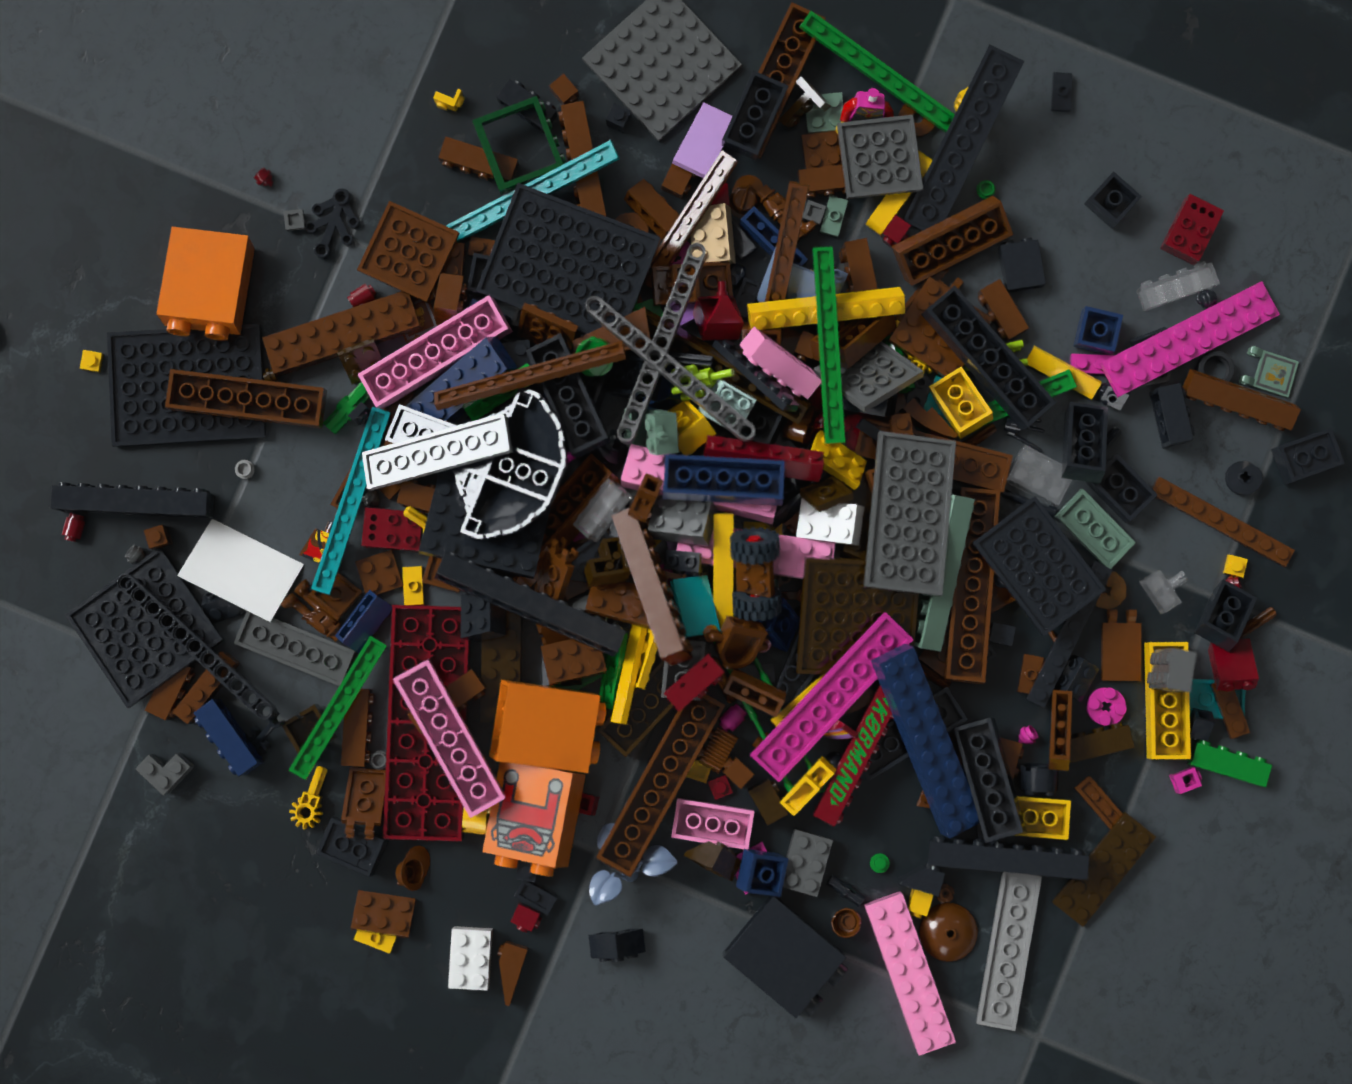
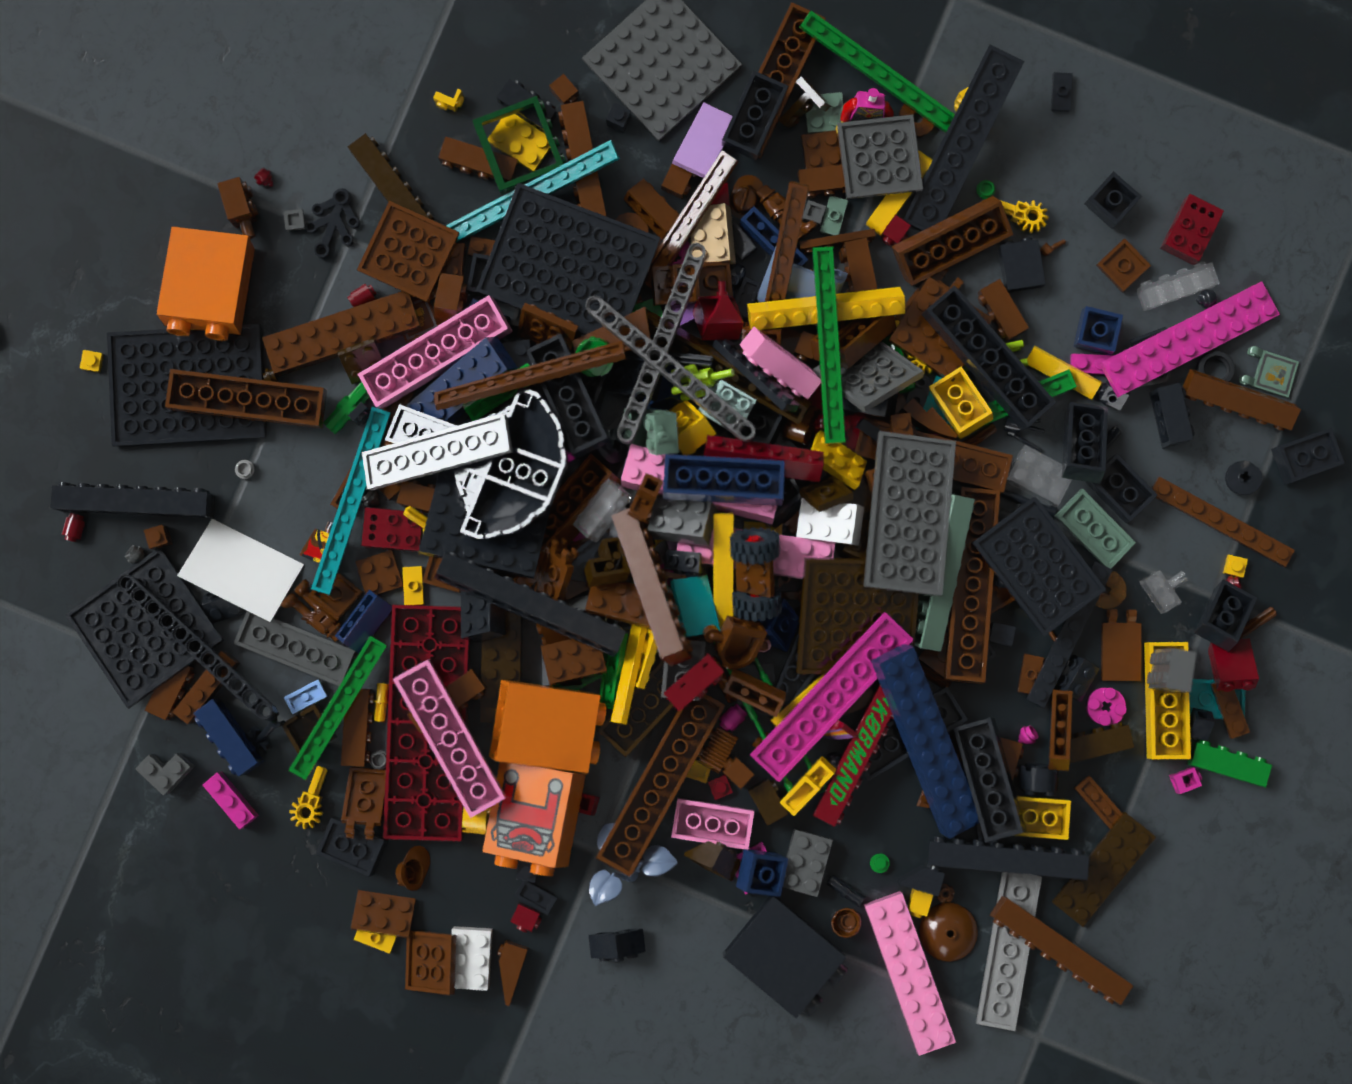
(230, 800): none -> dark pink brick
(238, 204): none -> reddish brown brick
(305, 696): none -> light blue plate
(381, 702): none -> yellow axle
(384, 176): none -> dark brown brick
(430, 962): none -> reddish brown plate
(520, 141): none -> yellow plate
(836, 240): none -> reddish brown plate
(1020, 215): none -> yellow gear
(1046, 249): none -> reddish brown hand
(1061, 950): none -> reddish brown brick
(1123, 265): none -> reddish brown plate

